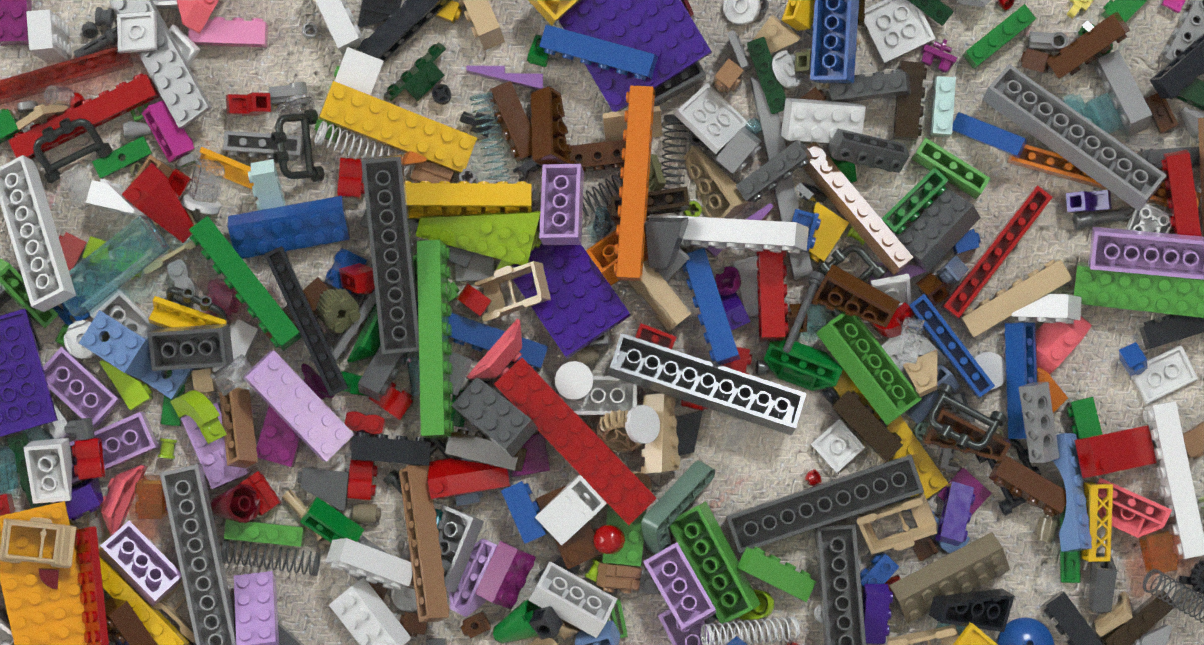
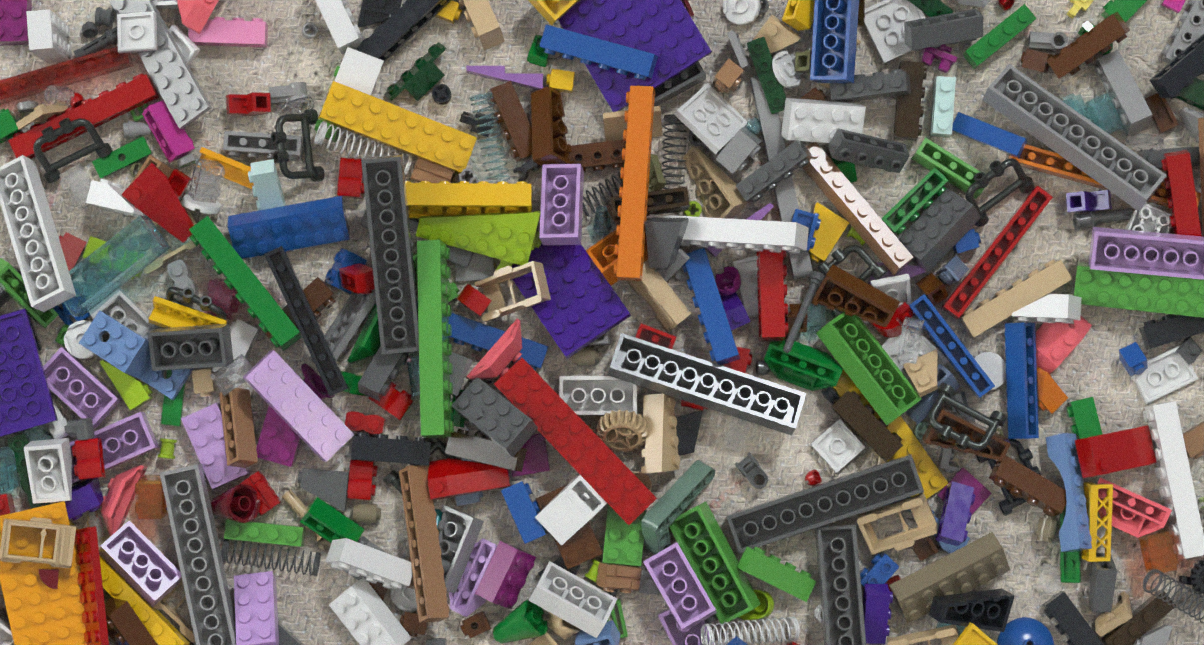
(202, 412): lime arch -> none
(337, 309): olive brick -> none
(413, 158): orange slope -> none
(546, 622): black brick -> none
(561, 80): none -> yellow brick
(574, 380): white tile -> none
(609, 539): red hair -> none
(642, 424): white tile -> none
(751, 470): none -> dark grey piece
(811, 193): black plate -> none
(943, 29): none -> dark grey brick
(982, 180): none -> pearl dark grey bar
(1039, 422): light grey brick -> none
(1189, 350): none -> dark grey plate

